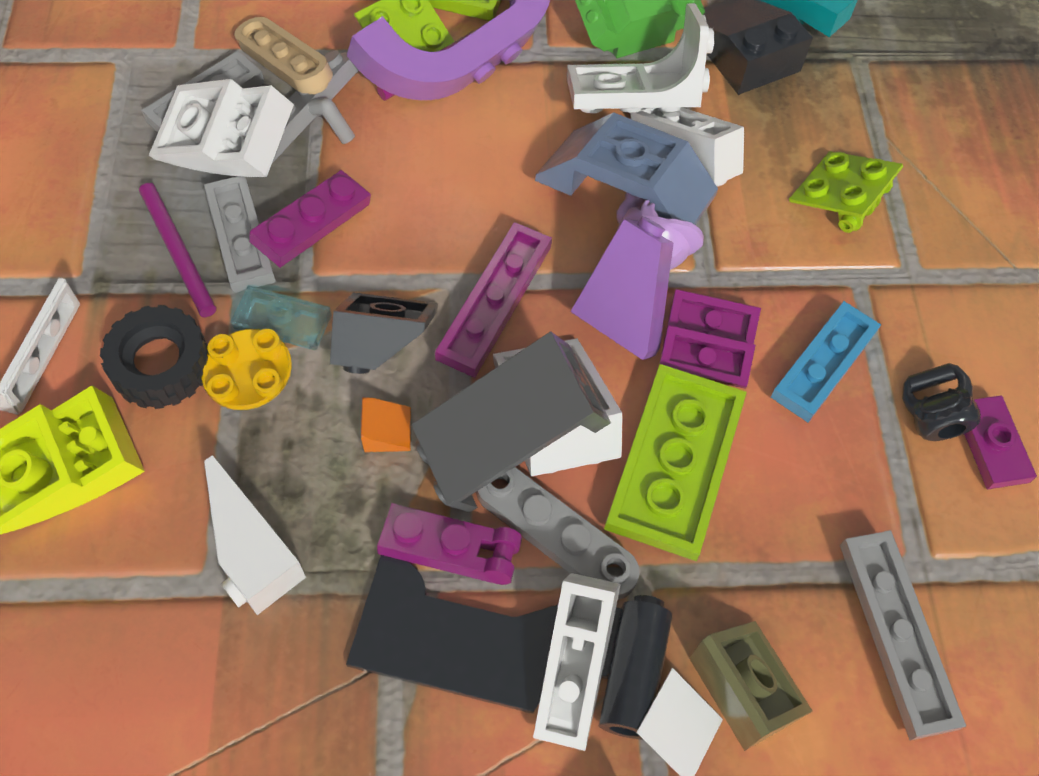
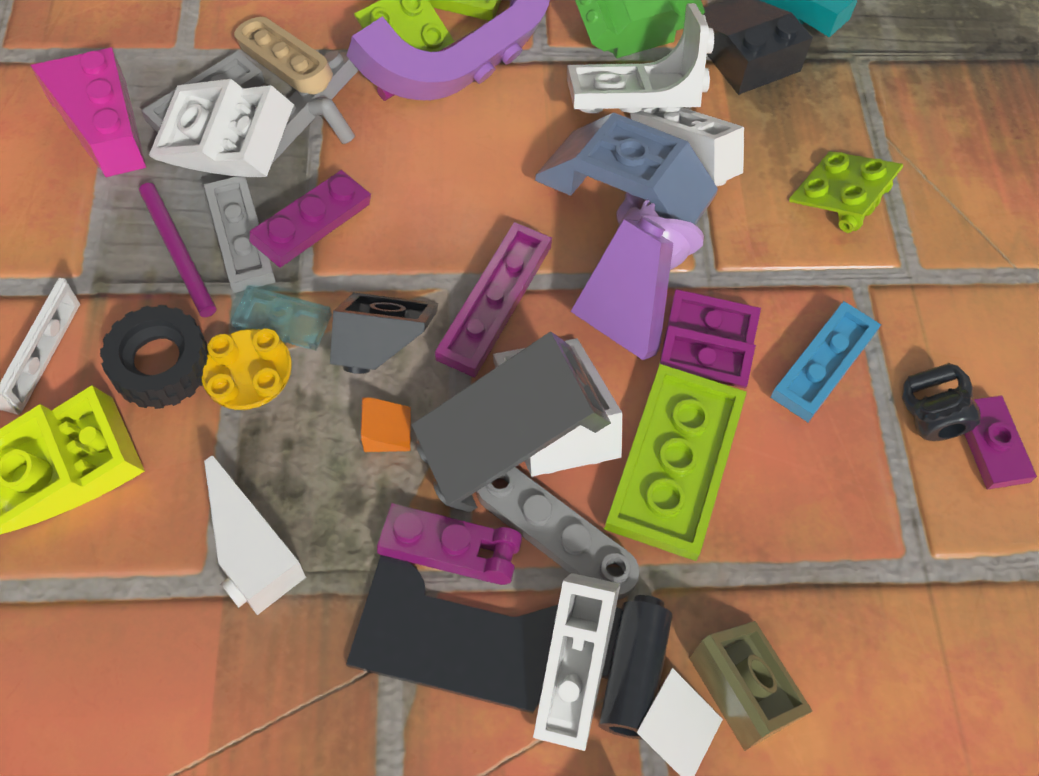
(96, 107): none -> dark pink wedge
(901, 636): light grey plate -> none

